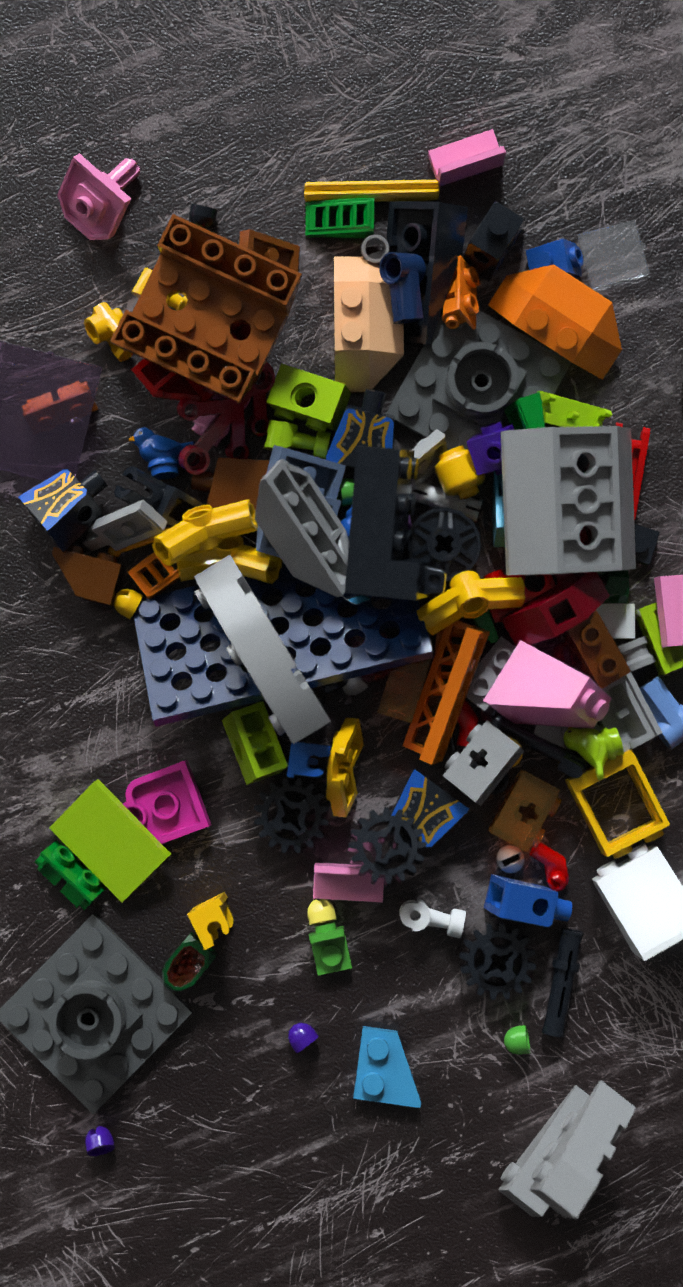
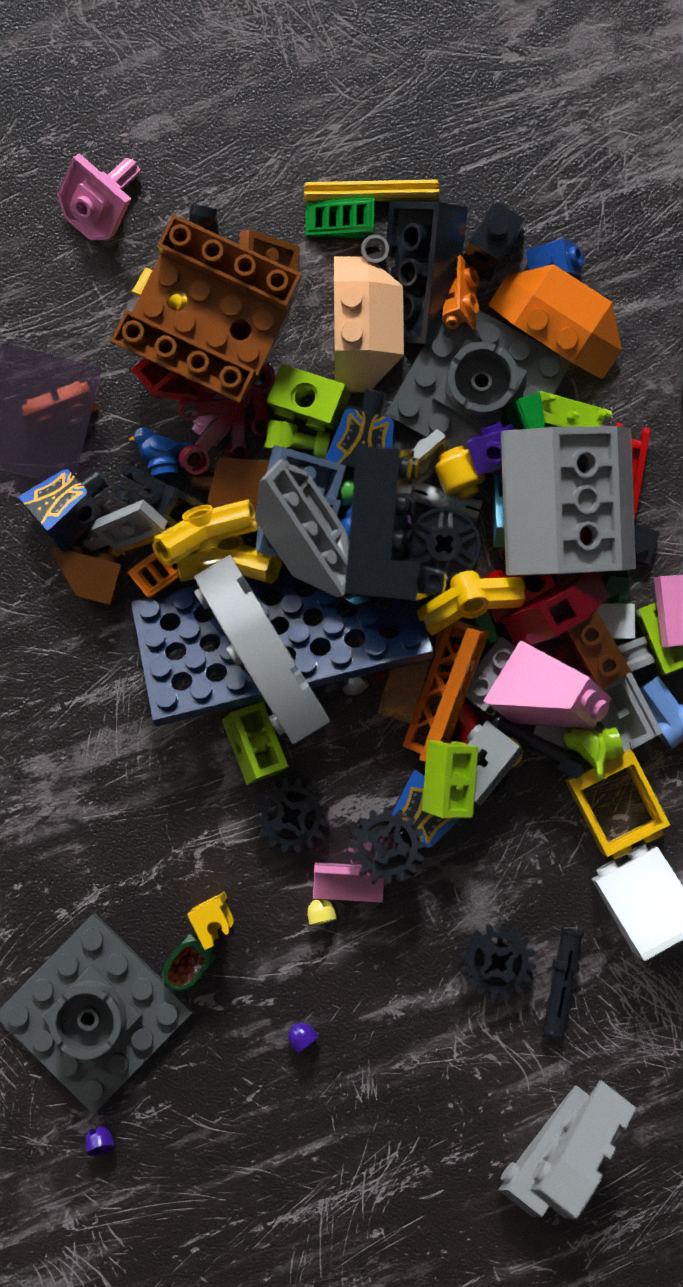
(59, 863): green hinge -> none
(102, 326): yellow plate -> none
(110, 840): lime tile -> none
(127, 602): yellow hinge -> none
(168, 802): dark pink plate -> none
(300, 759): blue hinge -> none
(330, 948): bright green bracket -> none
(341, 783): yellow plate -> none
(384, 1070): dark azure wing -> none
(404, 276): dark blue piece -> none
(418, 916): white leg -> none
(450, 779): none -> lime hinge
(466, 157): bright pink panel -> none
(506, 852): light grey hinge -> none
(515, 901): blue torso -> none
(517, 1040): bright green hinge -> none
(523, 791): clear orange brick -> none
(554, 865): red arm -> none
(613, 254): clear piece -> none

